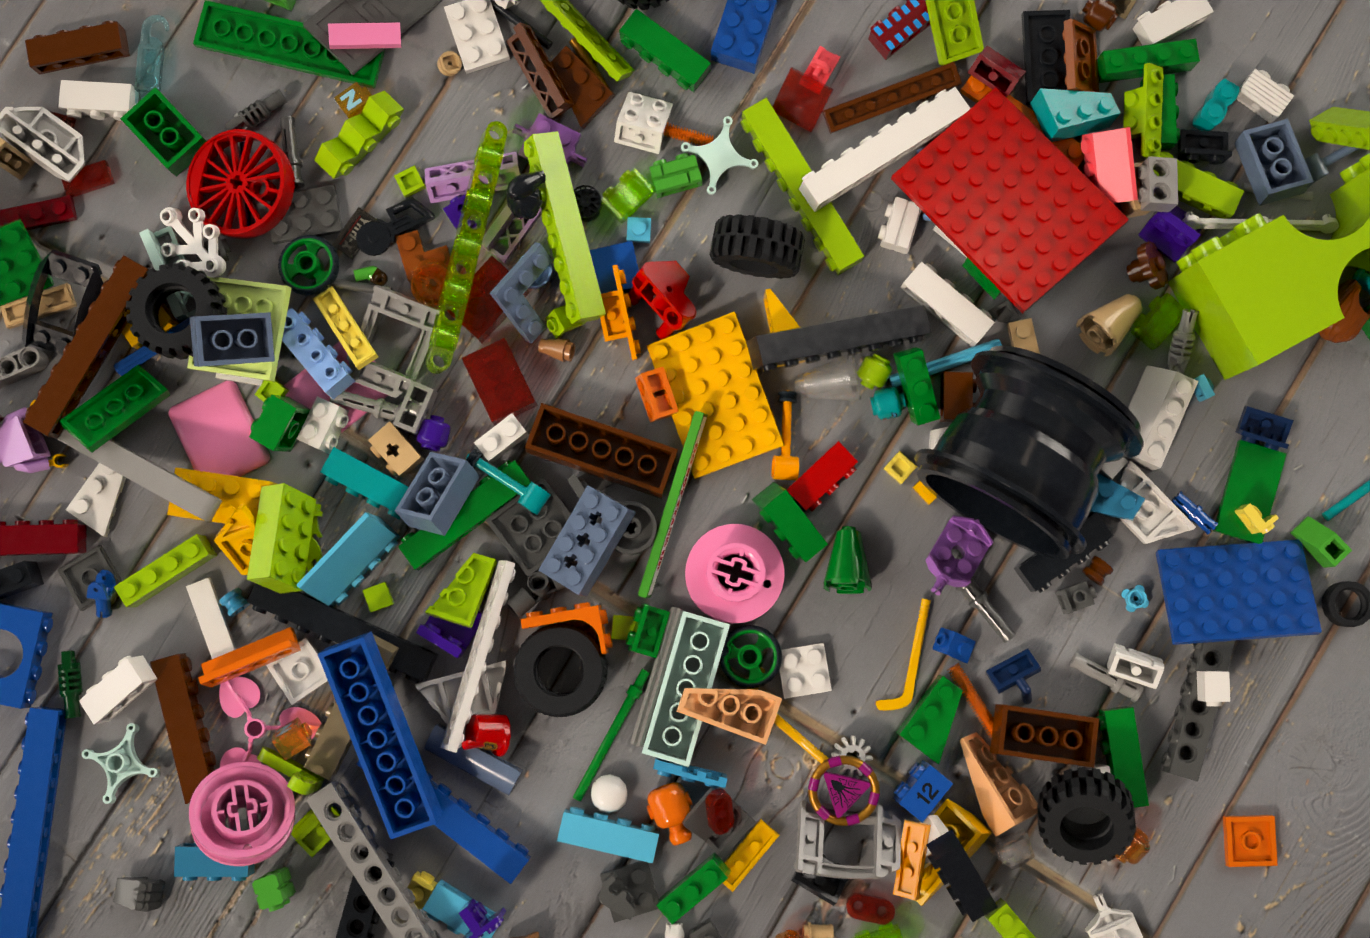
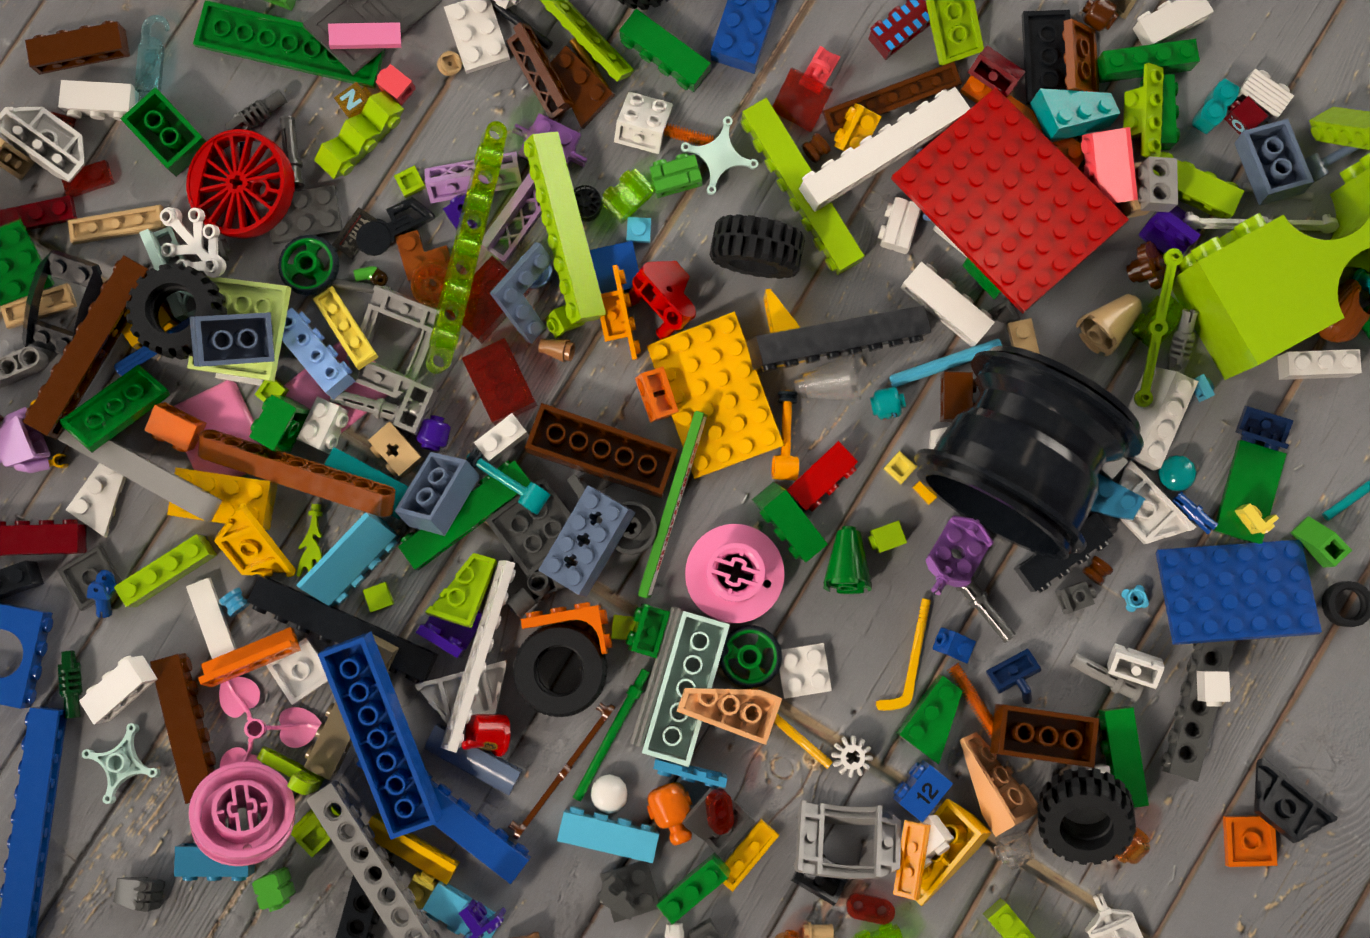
(115, 224): none -> tan tile
(174, 427): none -> orange brick
(281, 538): lime brick -> none
(292, 738): clear yellow brick -> none
(296, 473): none -> dark orange beam
(395, 84): none -> coral brick
(415, 851): none -> yellow fence
(519, 828): none -> reddish brown piece
(524, 194): black hair -> none
(816, 148): none -> reddish brown wheel
(844, 790): piece -> none
(858, 126): none -> yellow bracket
(874, 371): lime head -> none
(886, 537): none -> lime brick
(916, 386): green brick -> none
(961, 875): black brick -> none
(1172, 259): none -> lime piece
(1177, 473): none -> teal hair
(1203, 146): black bracket -> none
(1245, 115): none -> dark red brick
(1287, 805): none -> black wing
(1319, 364): none -> white brick

